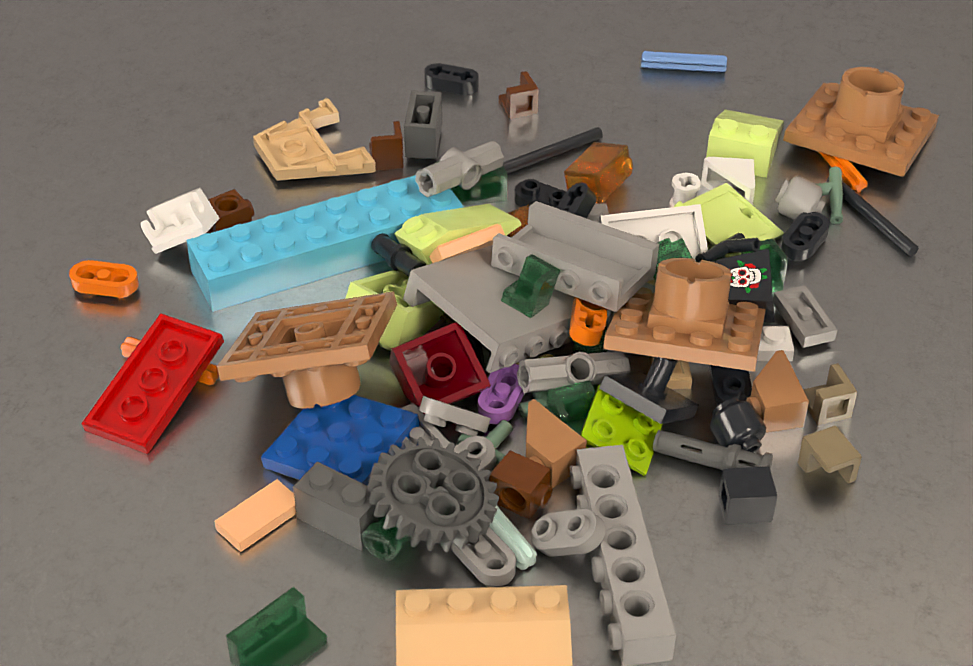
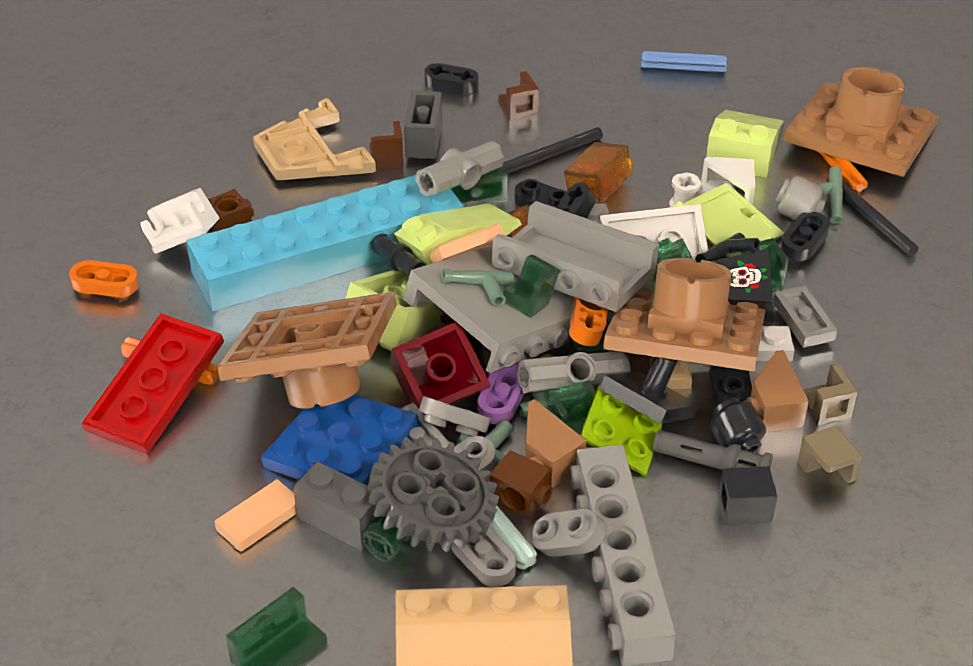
(489, 279): none -> sand green piece

